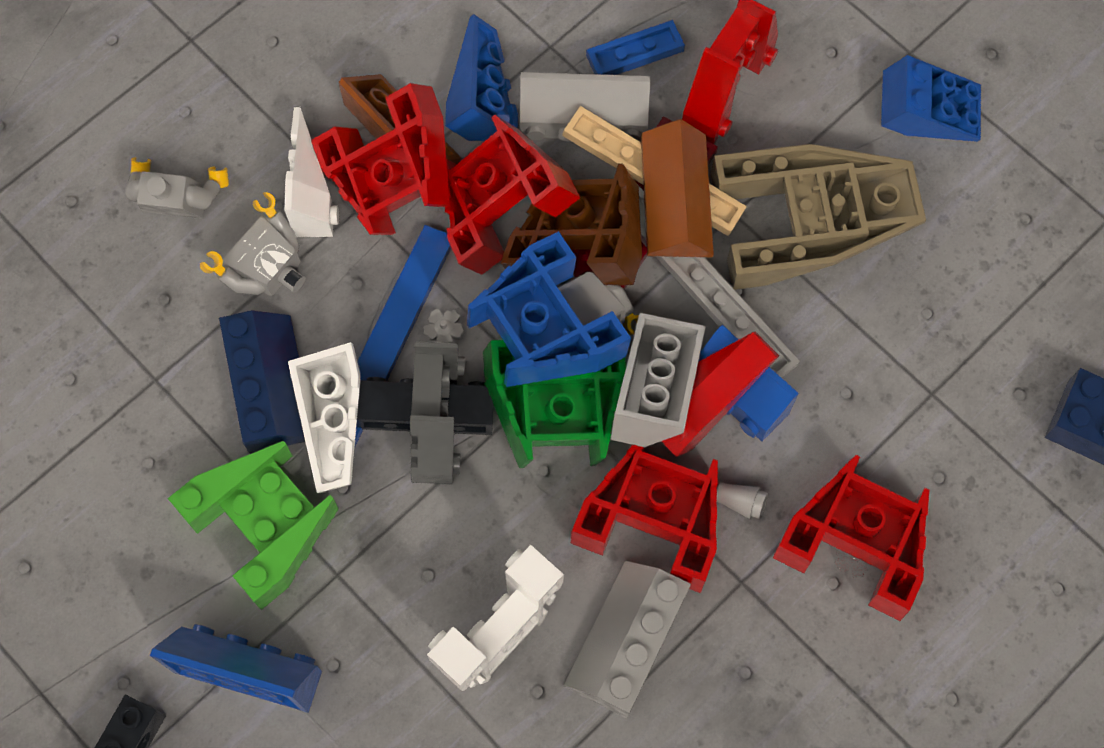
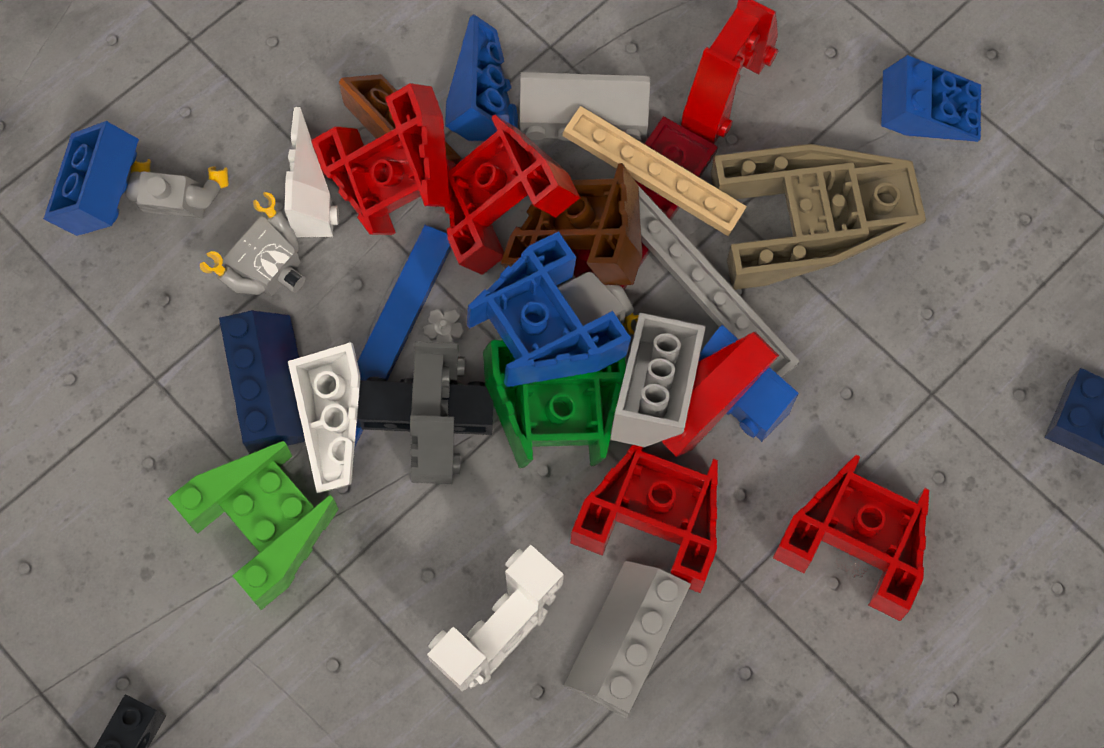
(92, 179): none -> blue brick
(239, 666): blue slope -> none
(636, 49): blue plate -> none
(676, 191): dark orange slope -> none
(745, 500): light grey cone -> none

